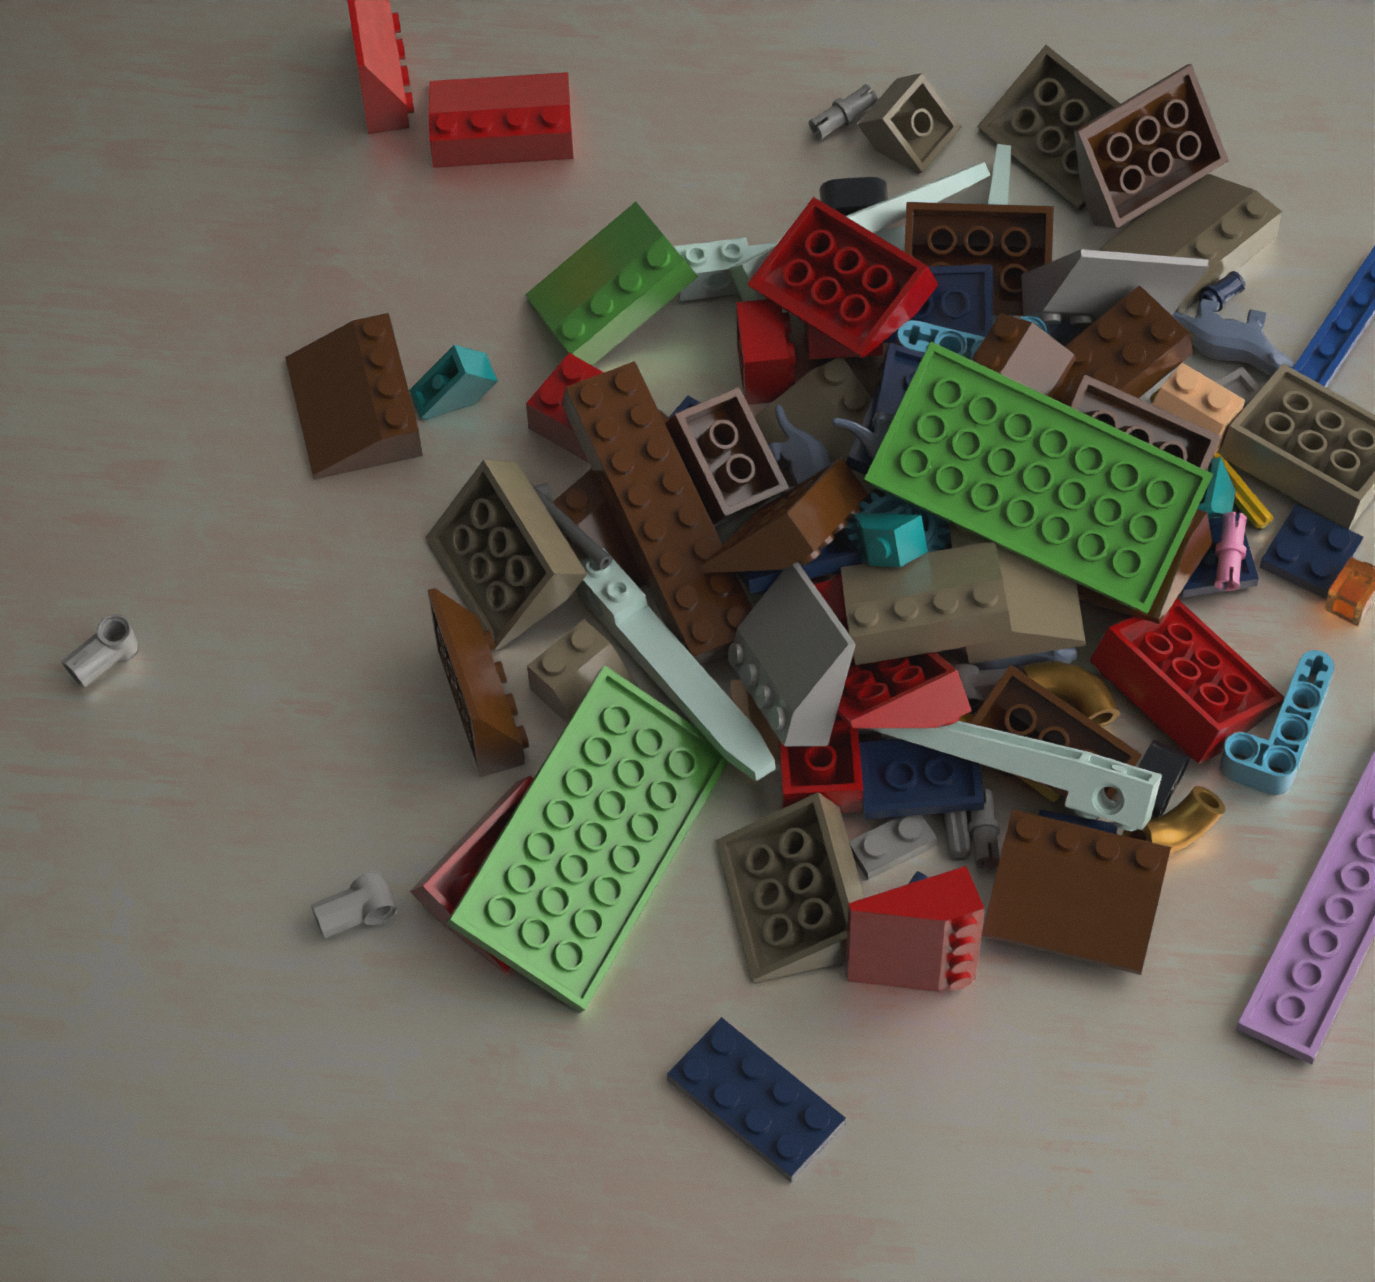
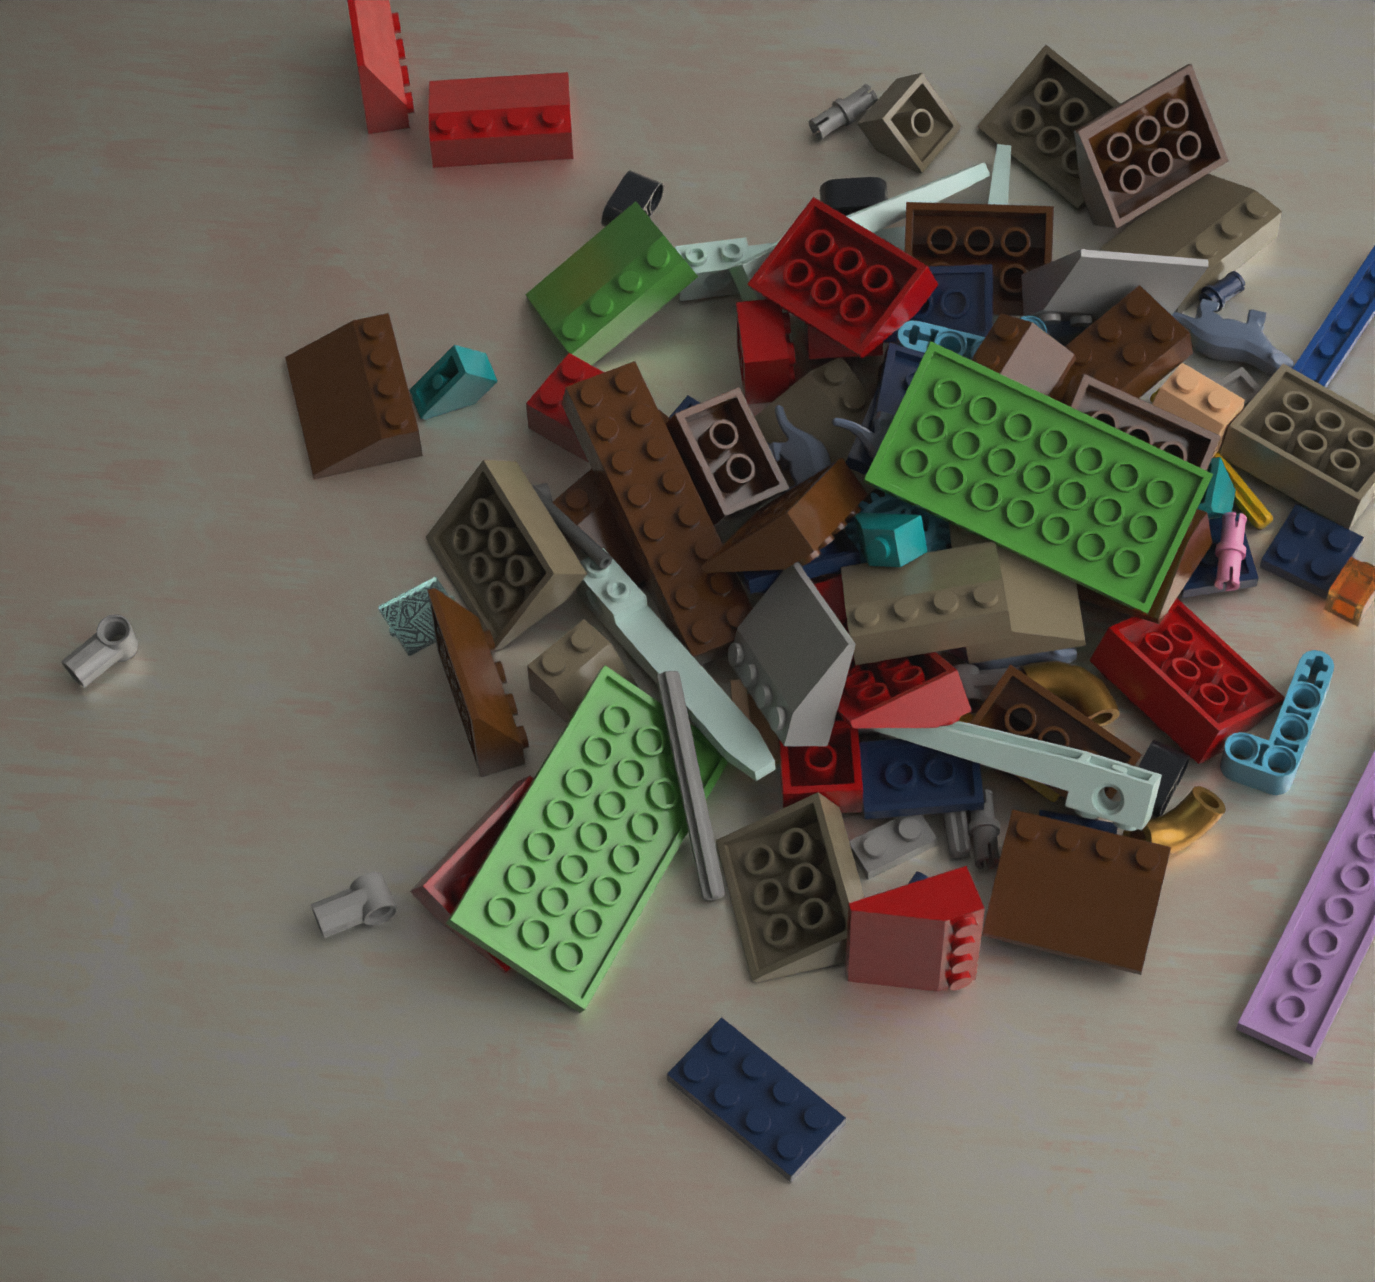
(411, 616): none -> clear light blue piece
(631, 189): none -> black beam
(690, 785): none -> light grey axle

